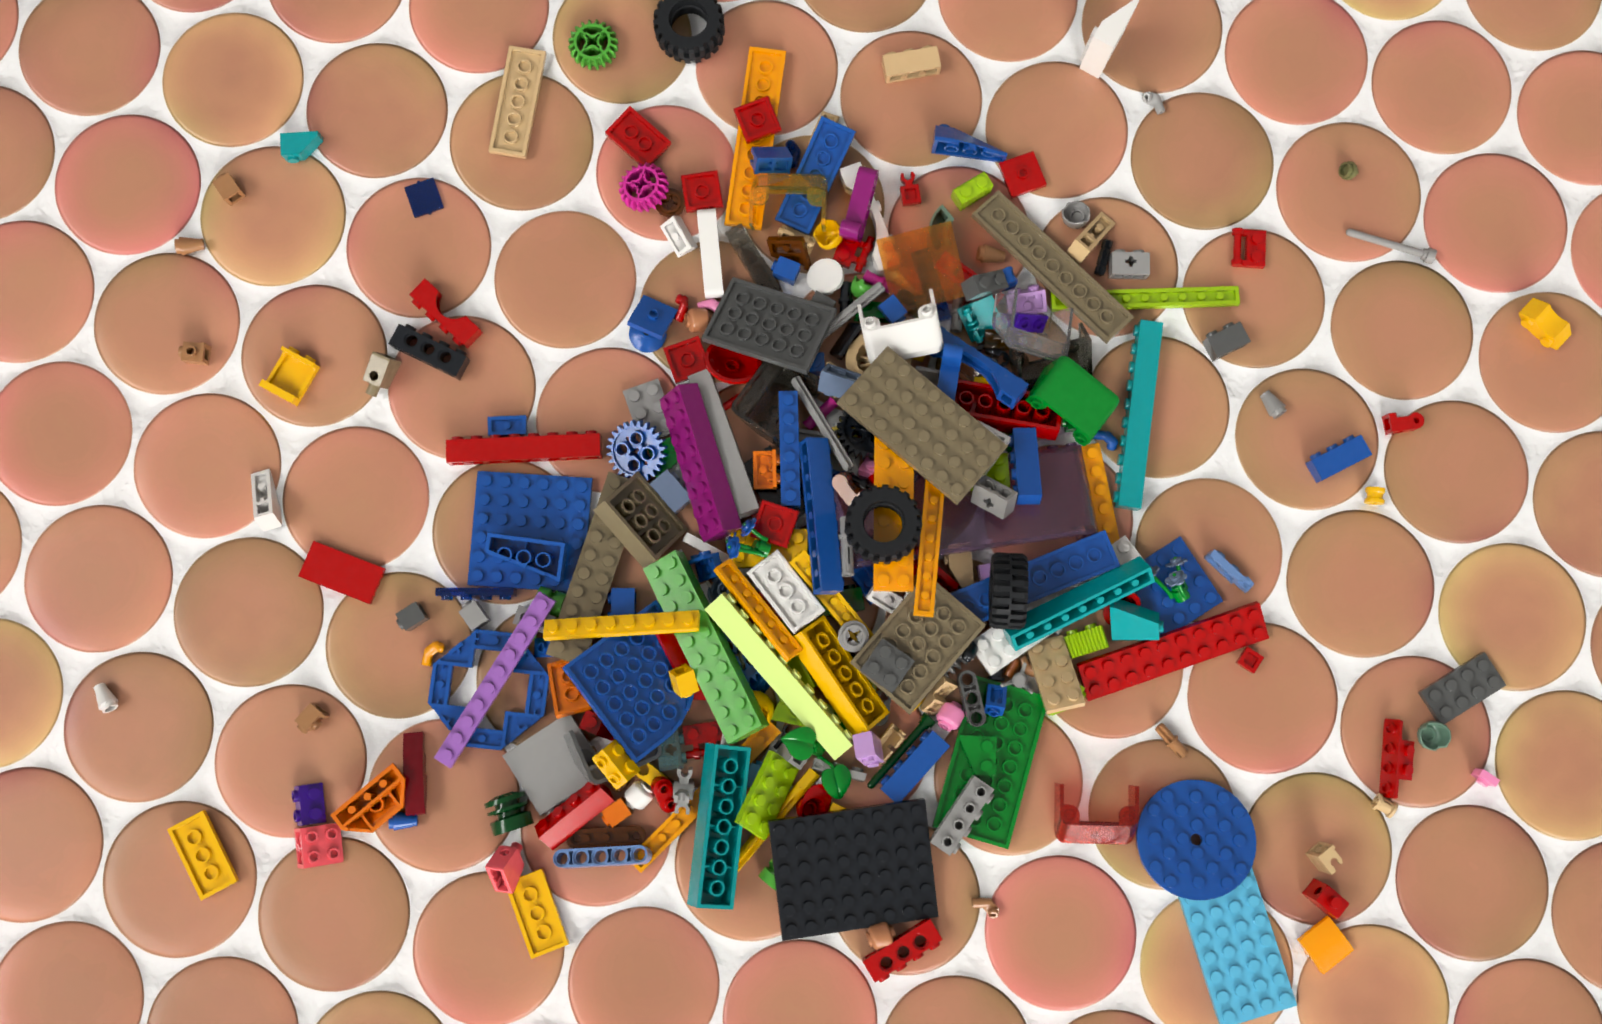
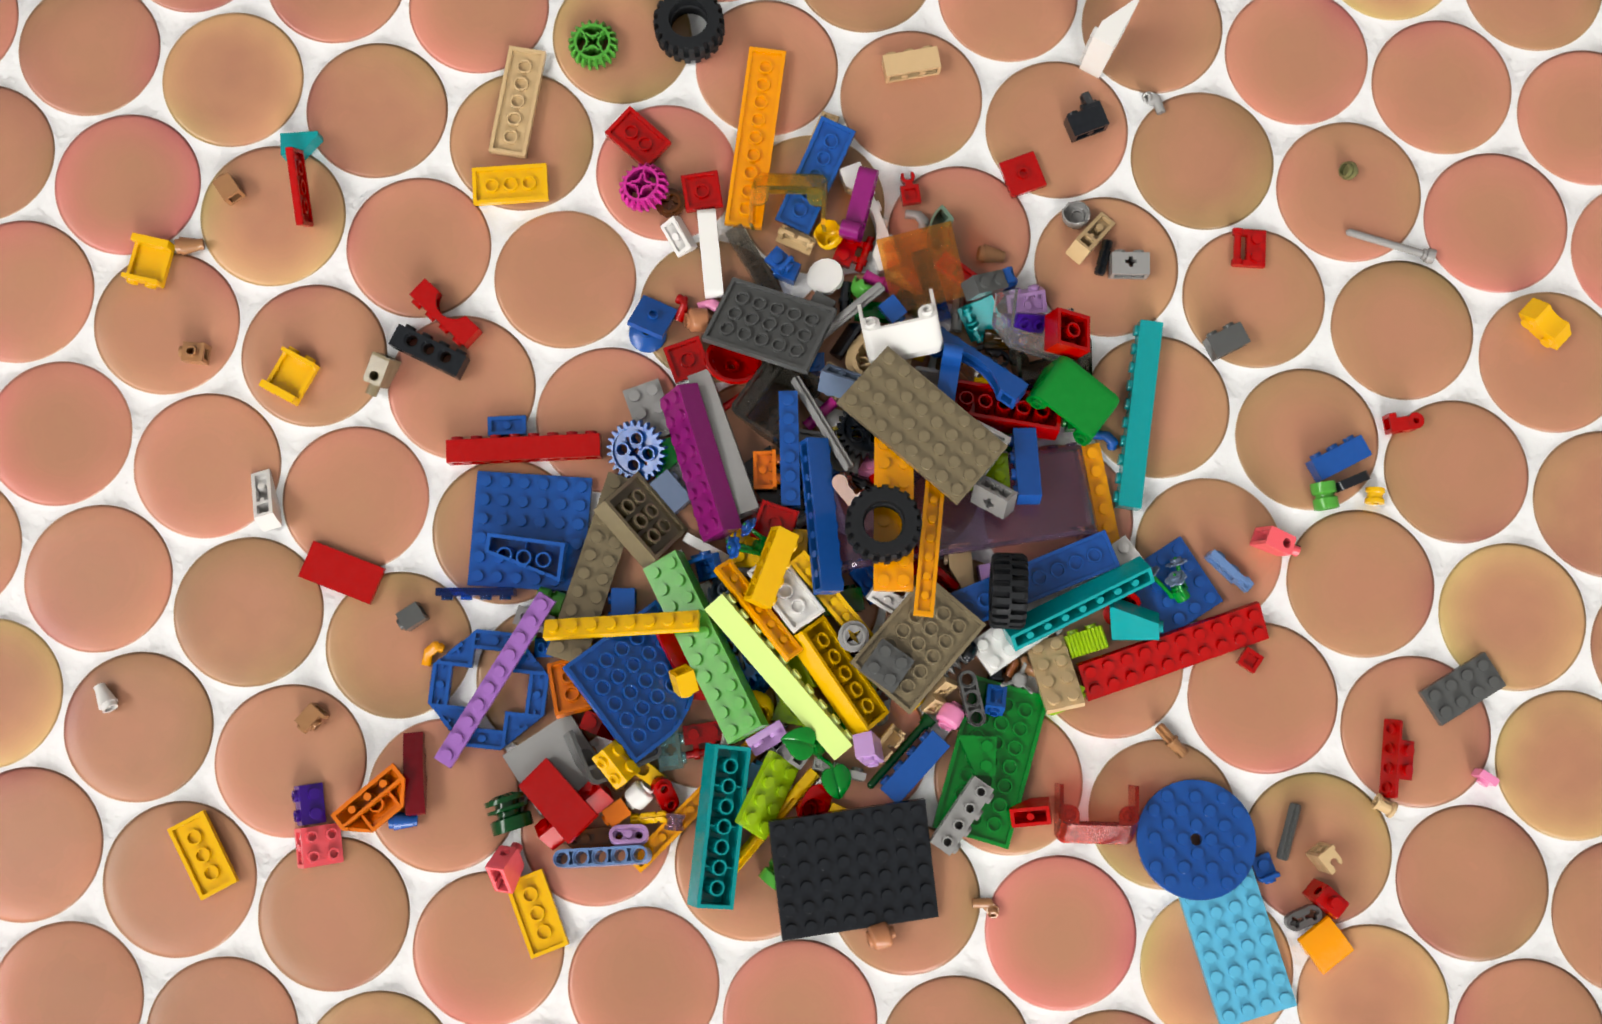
(149, 261): none -> yellow panel
(299, 187): none -> red tile
(424, 197): clear blue piece -> none
(474, 615): light grey brick -> none
(510, 184): none -> yellow plate
(558, 800): none -> red tile
(629, 834): none -> lavender plate
(648, 817): none -> yellow axle
(674, 822): none -> wheel
(683, 790): light grey pin -> none
(757, 120): red plate -> none
(766, 738): none -> lavender bracket
(771, 160): blue hinge -> none
(771, 567): none -> yellow brick
(780, 261): none -> blue bracket
(791, 248): reddish brown wing -> none
(795, 152): clear blue arm -> none
(846, 551): light grey pin -> none
(873, 960): red brick -> none
(919, 216): none -> light grey arm
(959, 144): blue wedge -> none
(972, 191): lime brick -> none
(1031, 812): none -> red slope
(1052, 266): dark tan plate -> none
(1067, 333): none -> red brick
(1087, 121): none -> black hinge
(1169, 298): lime plate -> none
(1264, 868): none -> blue bracket
(1273, 405): light grey cone -> none
(1275, 541): none -> coral torso
(1288, 831): none -> dark grey axle
(1301, 913): none -> dark grey beam
(1324, 495): none -> bright green wheel
(1352, 481): none -> black beam
(1433, 735): sand green hair -> none

